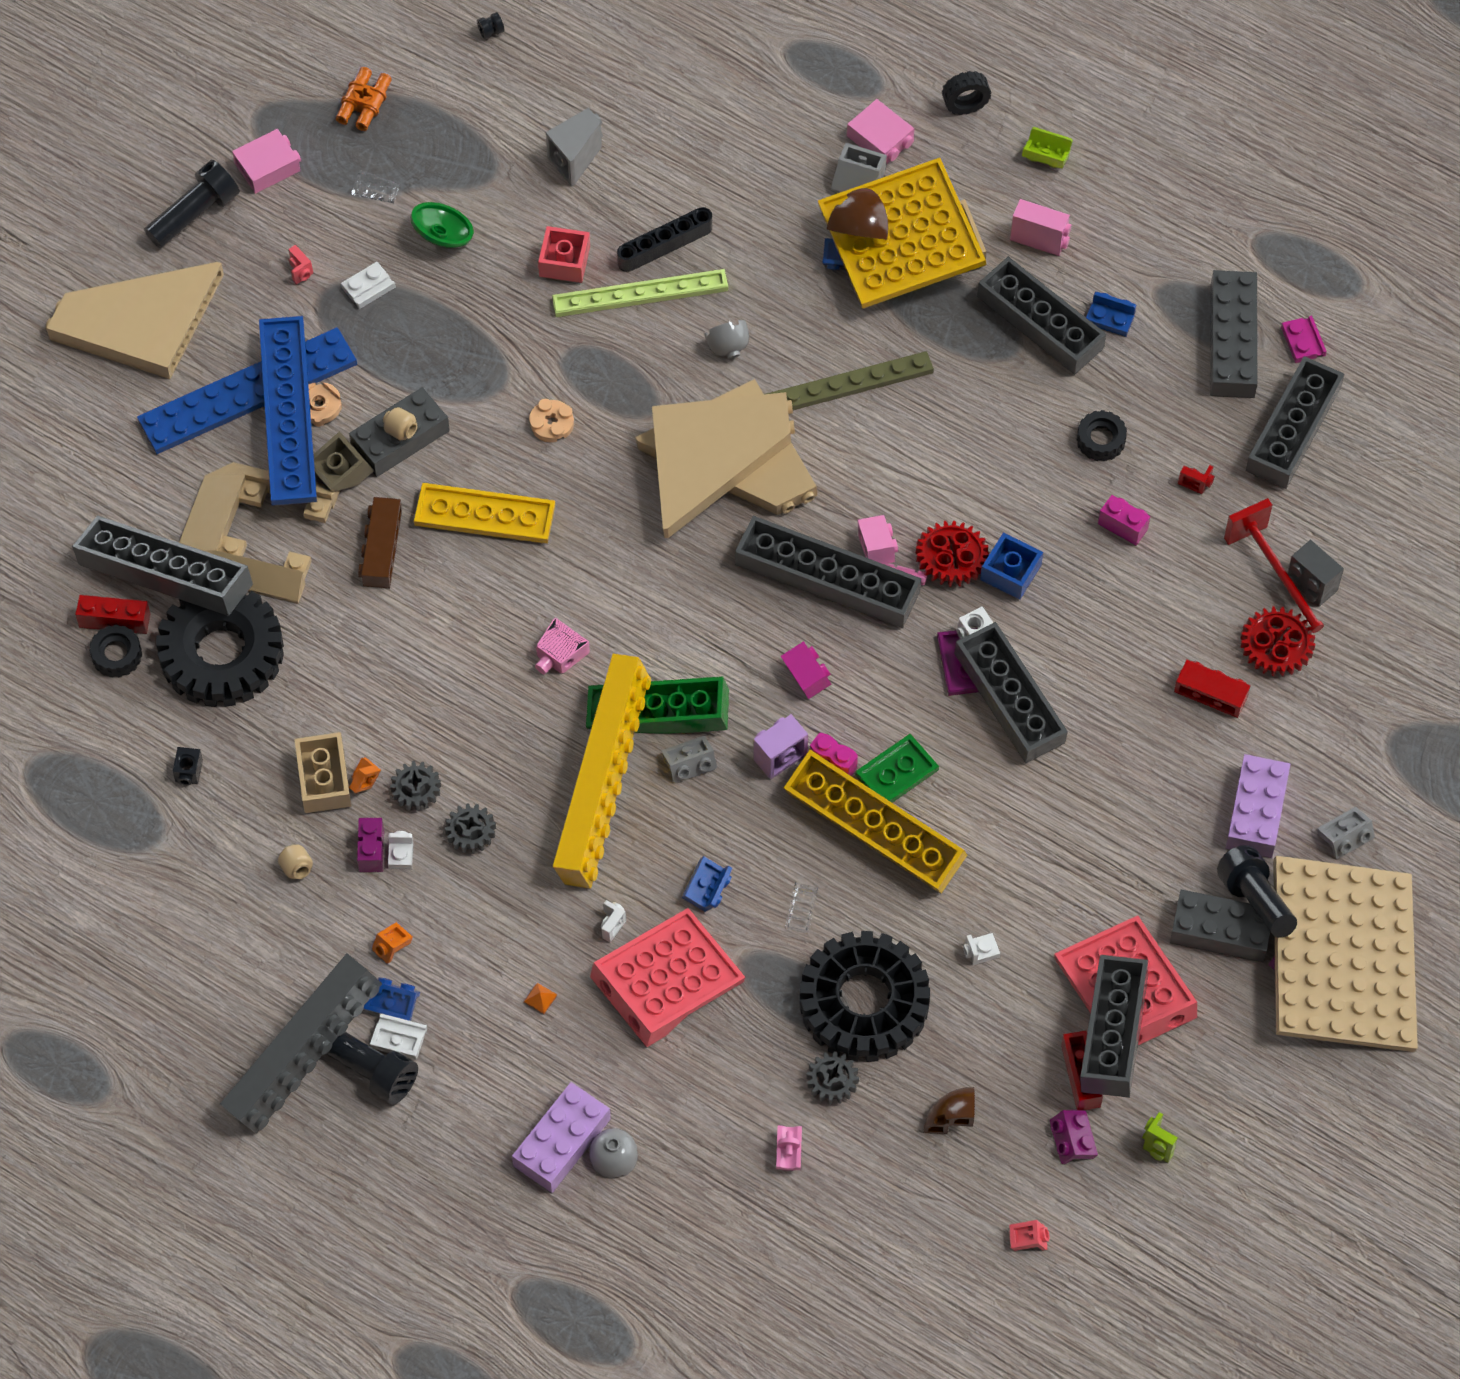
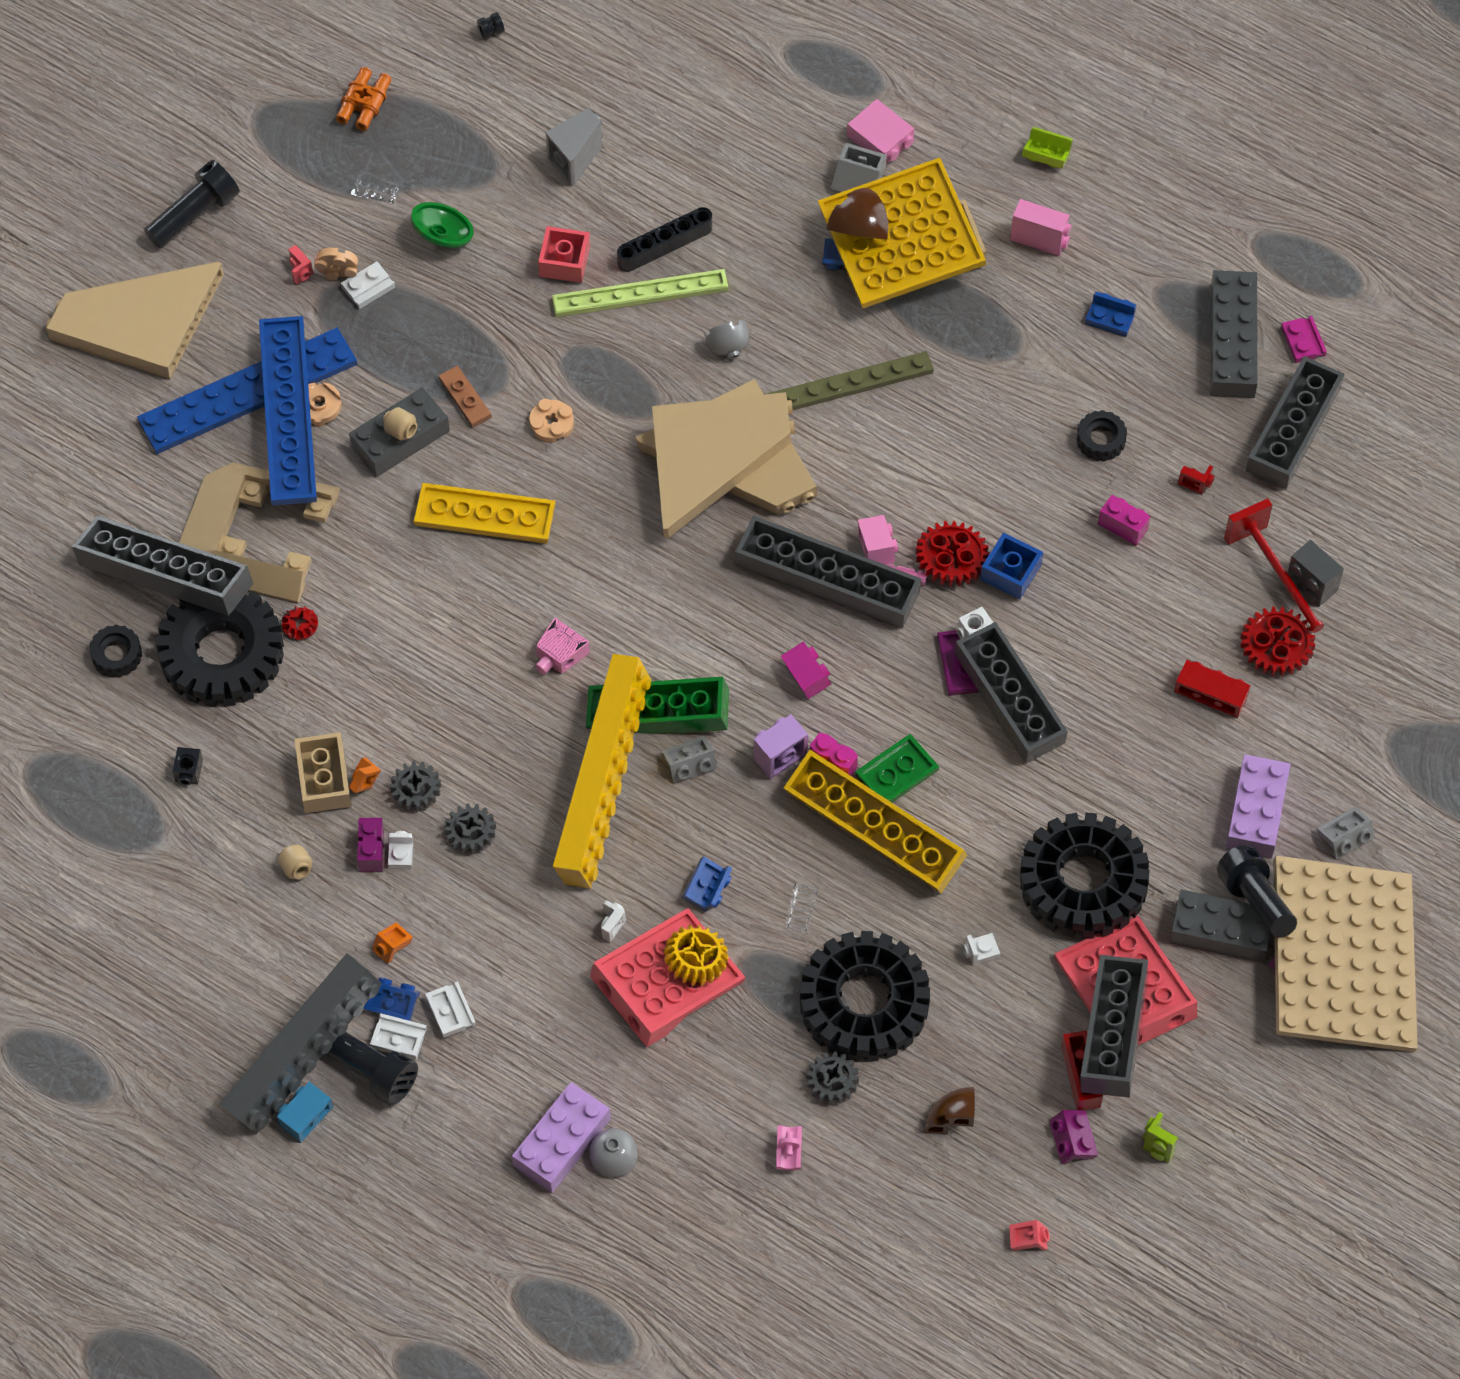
(99, 612): red brick -> none
(267, 160): bright pink brick -> none
(304, 1111): none -> dark azure brick
(305, 629): none -> red gear
(336, 264): none -> light nougat plate
(340, 464): dark tan slope -> none
(381, 542): reddish brown brick -> none
(450, 1009): none -> white plate
(465, 396): none -> nougat plate
(540, 998): orange slope -> none
(690, 961): none -> yellow gear
(962, 83): black tyre -> none
(1041, 315): dark grey brick -> none
(1077, 909): none -> black tyre

